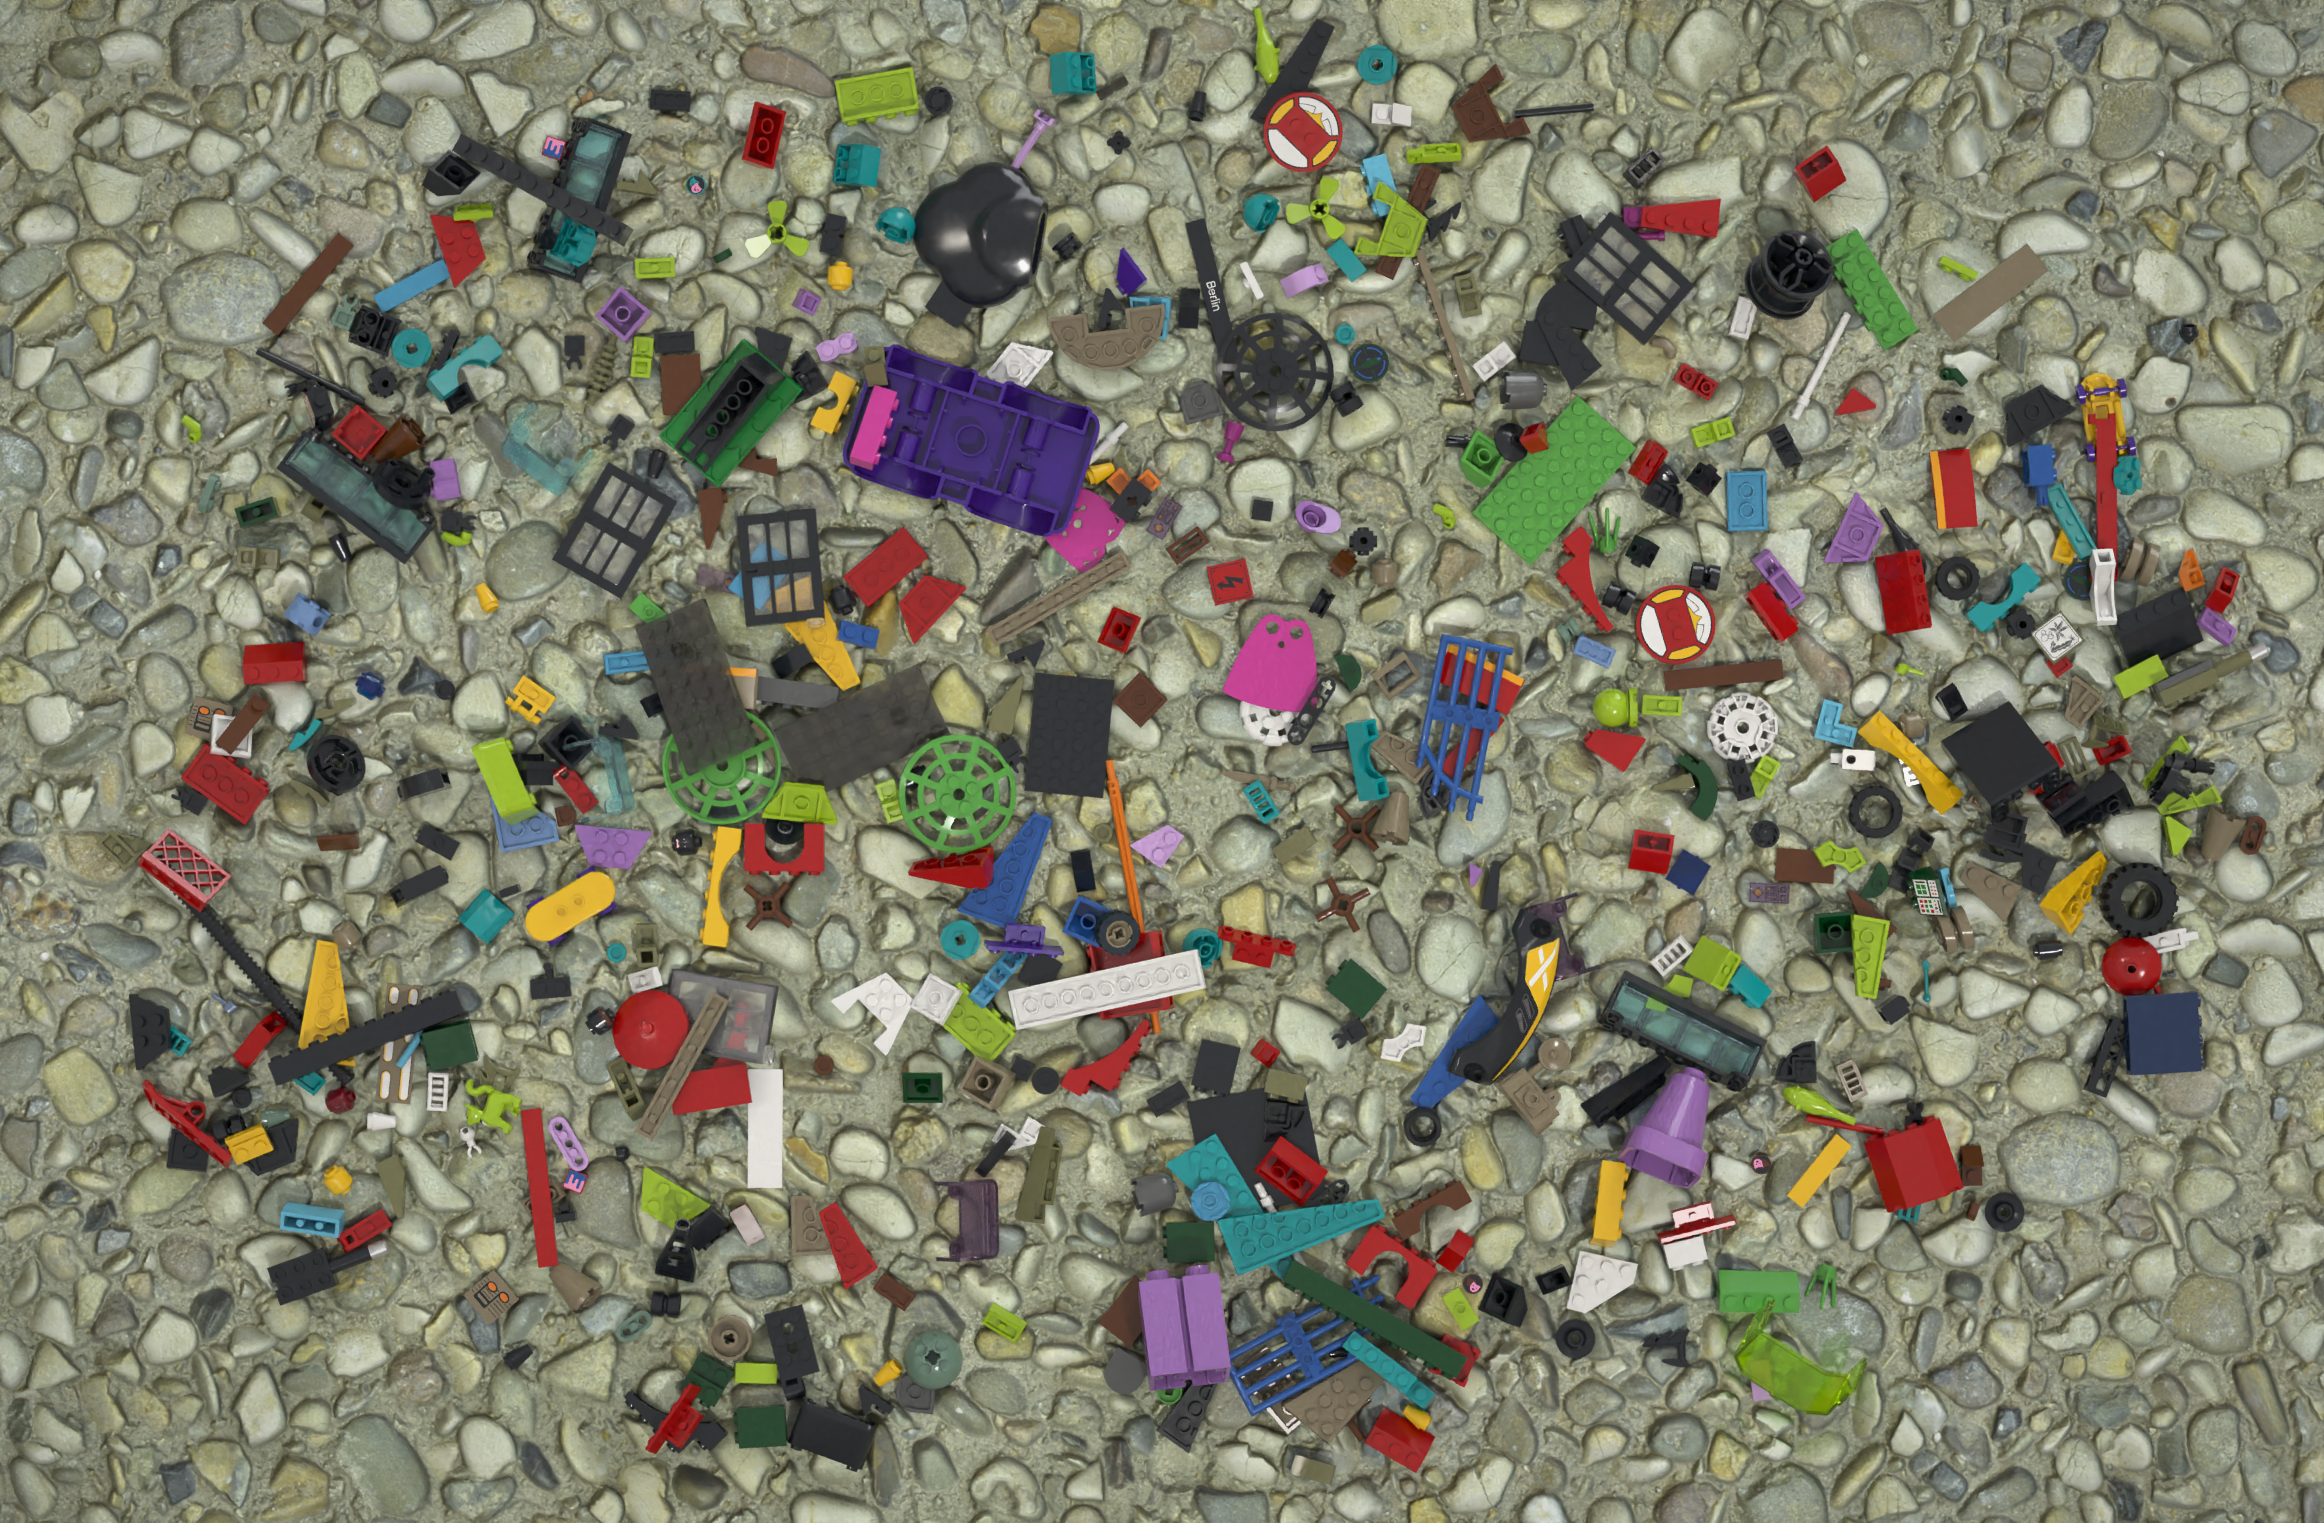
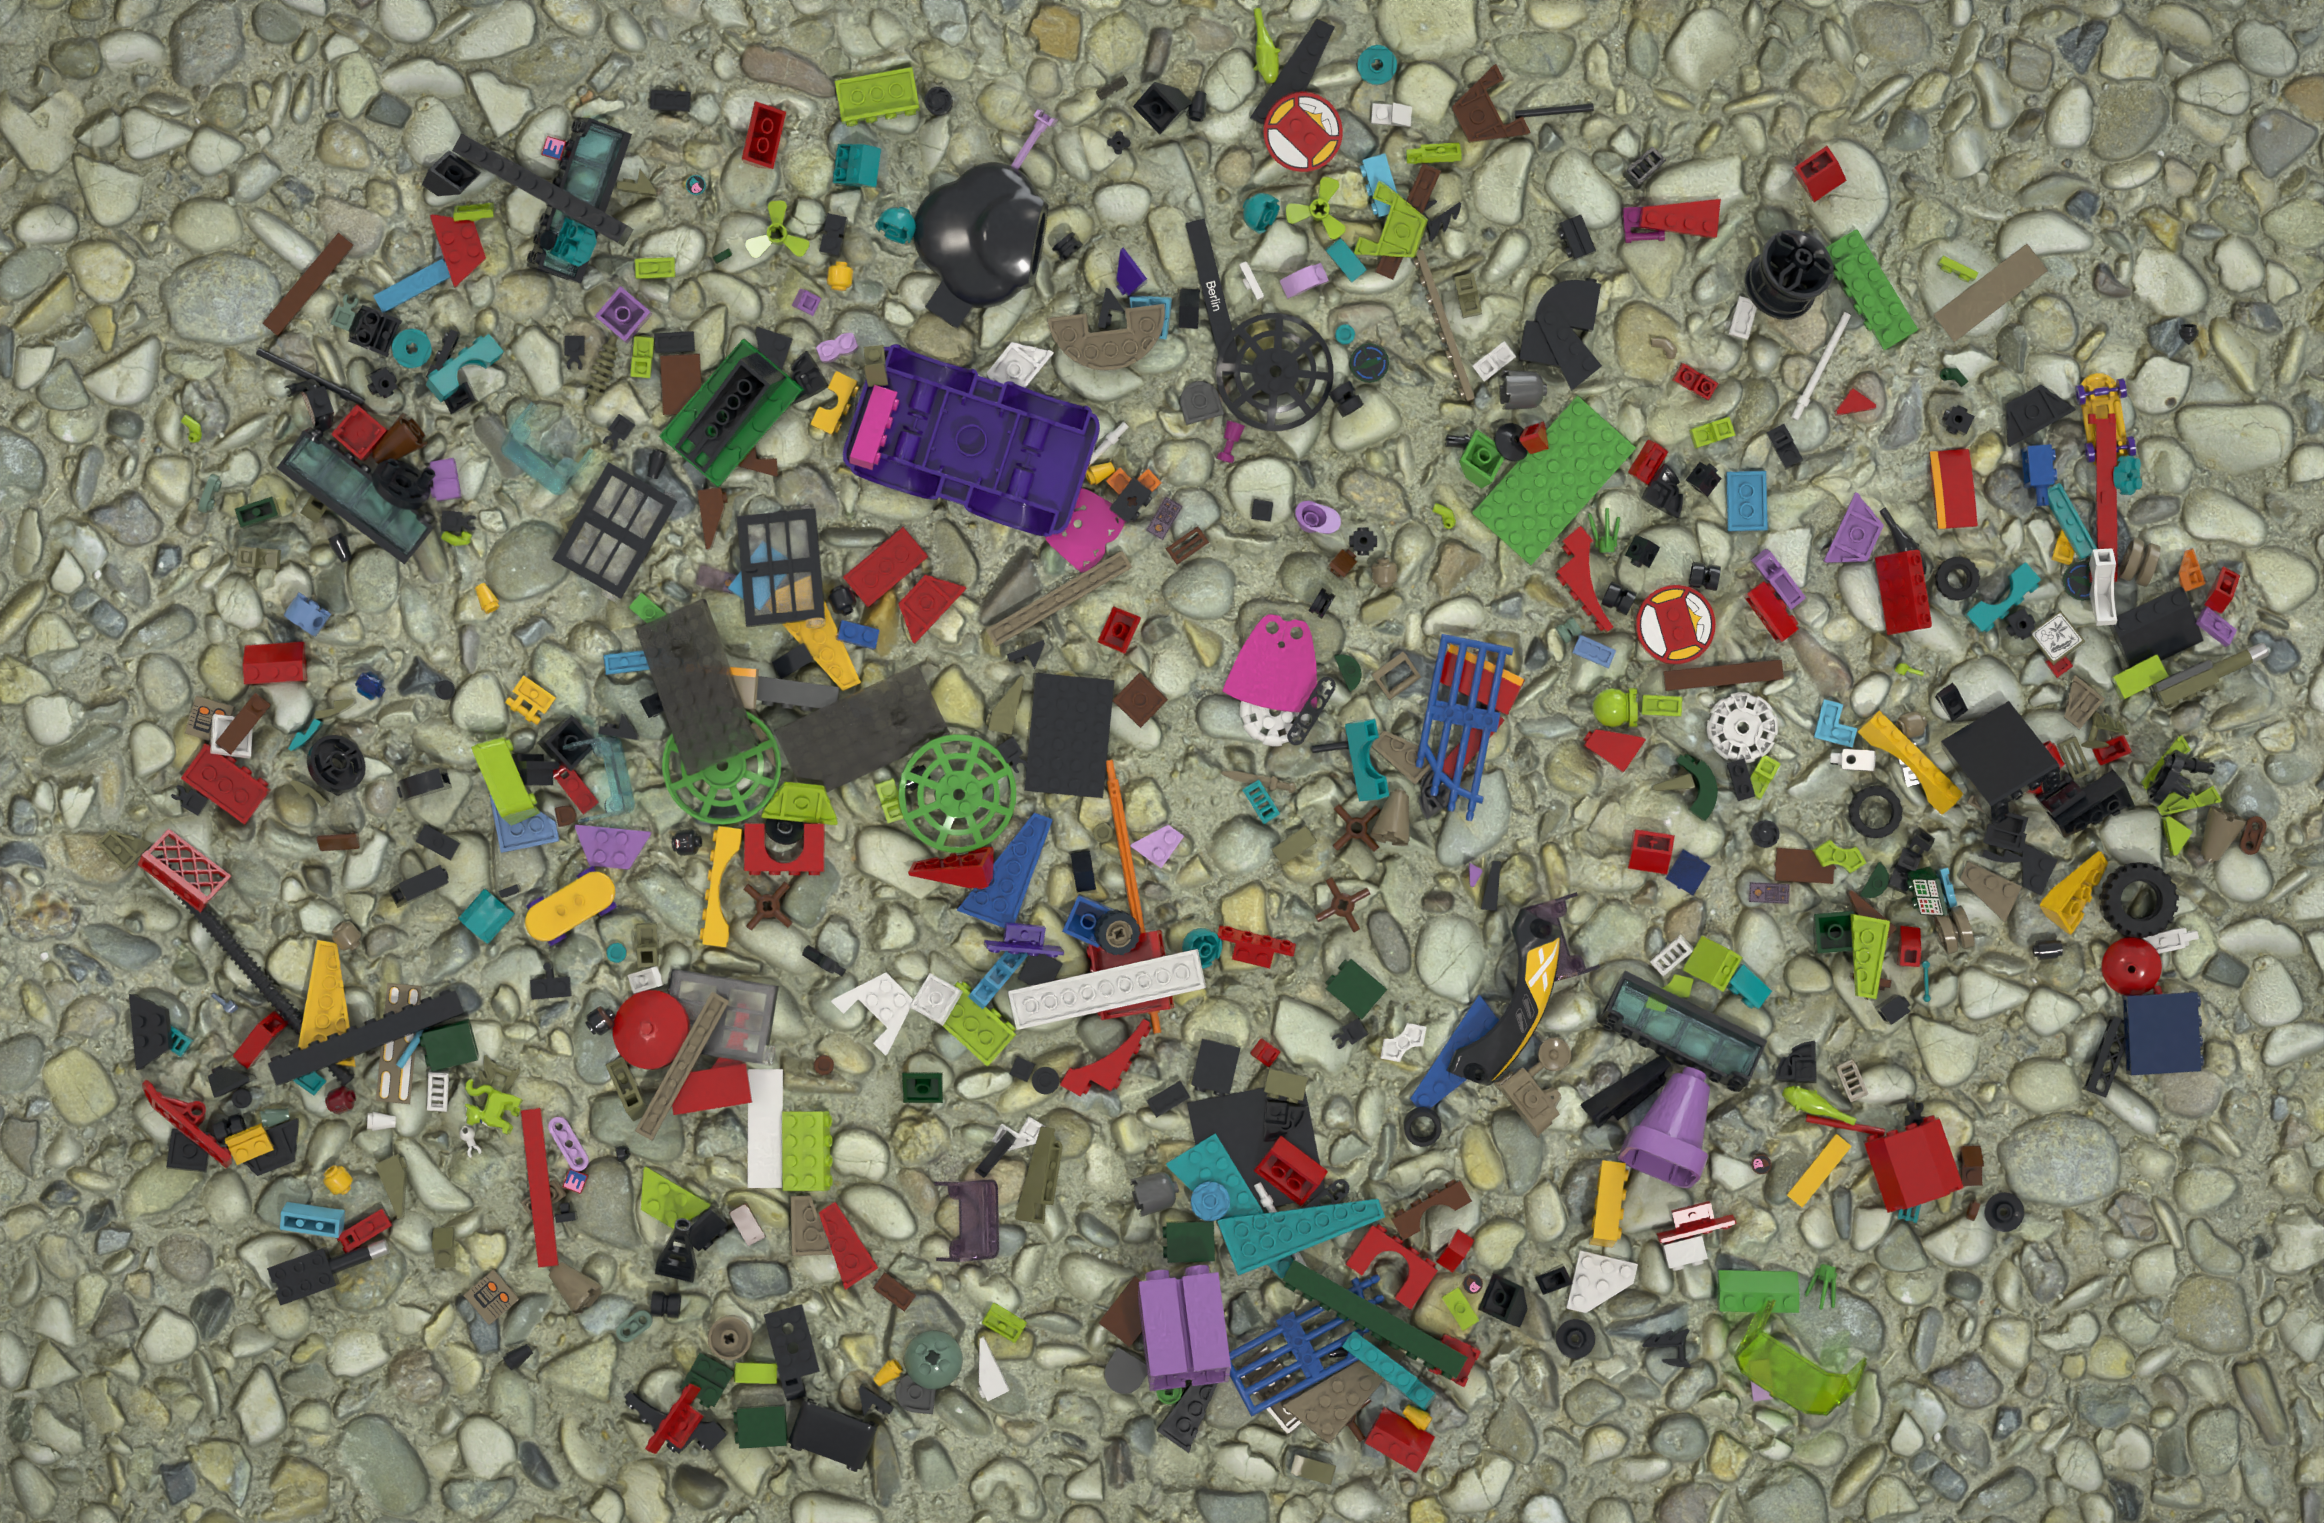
(444, 1247): none -> olive slope
(806, 1150): none -> lime bracket
(822, 960): none -> black bar
(970, 934): teal plate -> none
(986, 1082): dark tan slope -> none
(990, 1376): none -> white slope
(1072, 73): teal slope -> none
(1161, 106): none -> black slope
(1230, 582): red tile -> none
(1627, 278): door -> none
(1909, 946): none -> red slope

